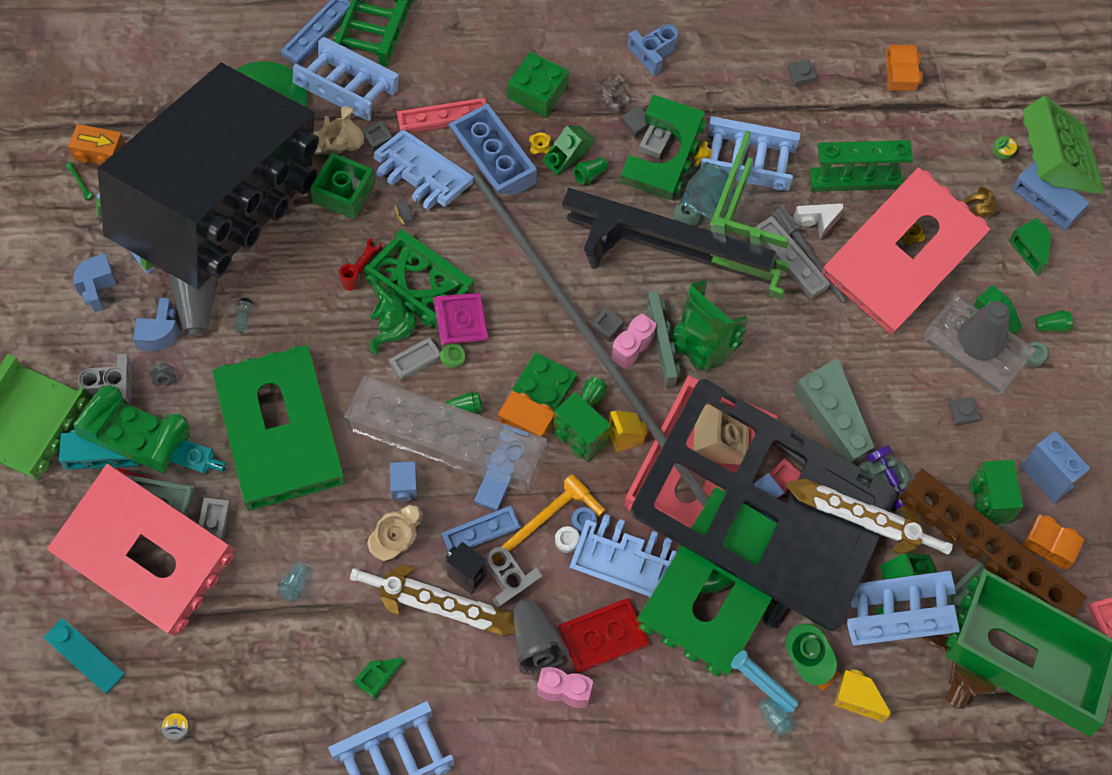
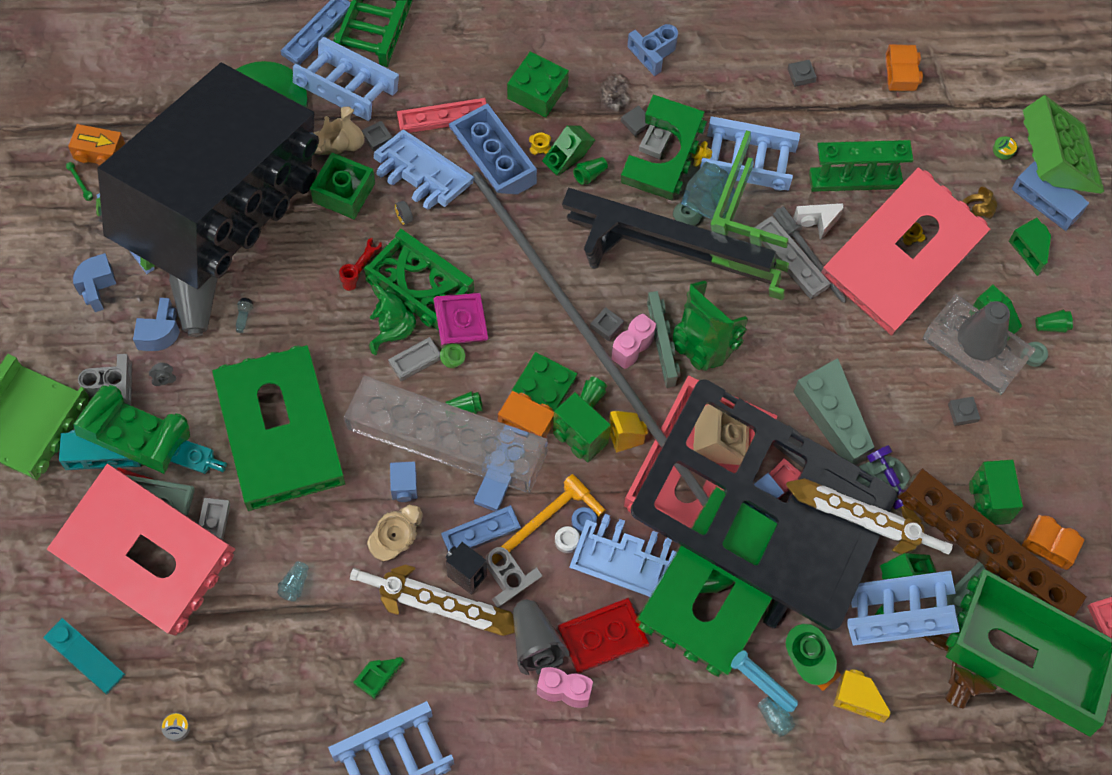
(1054, 467): medium blue panel -> none

